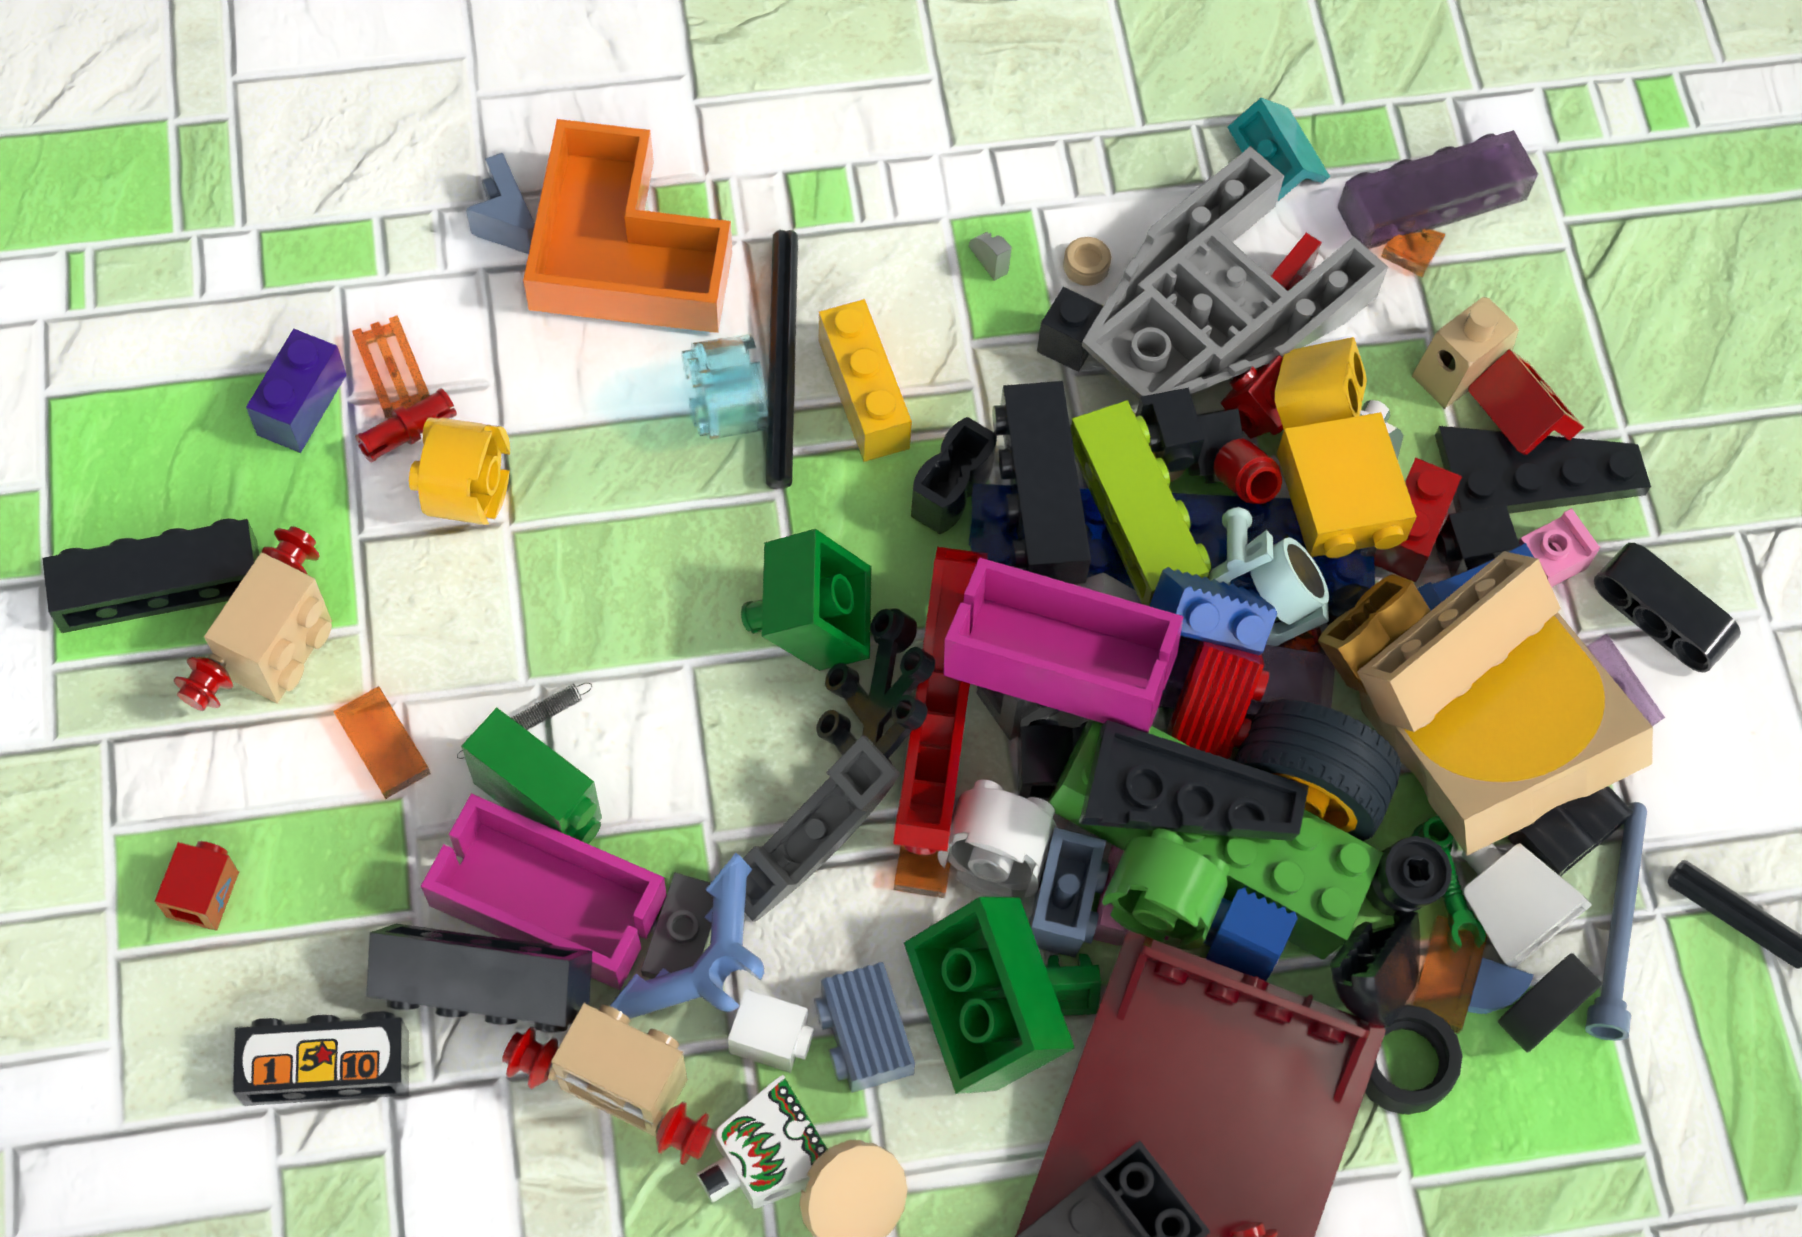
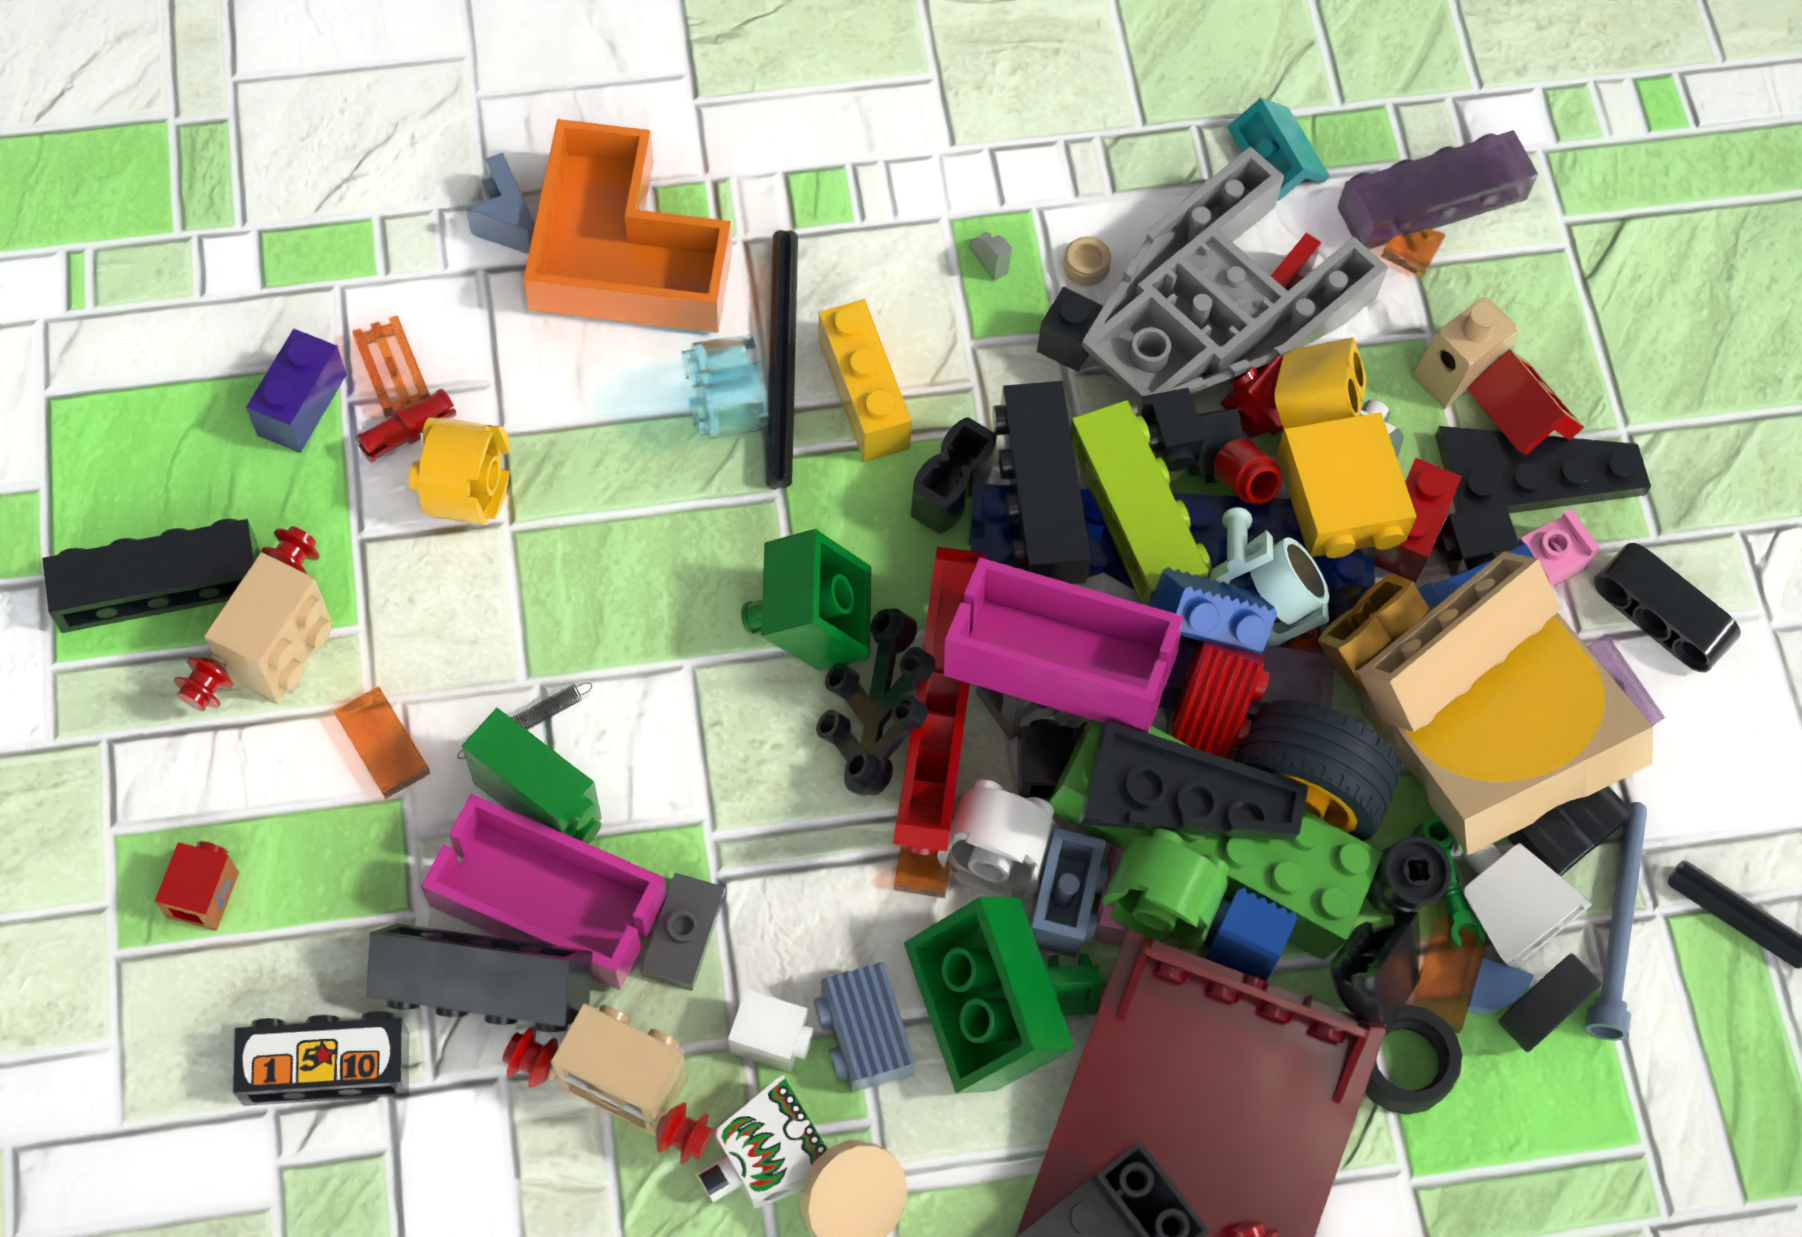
(717, 962): medium blue piece -> none
(818, 827): dark grey slope -> none

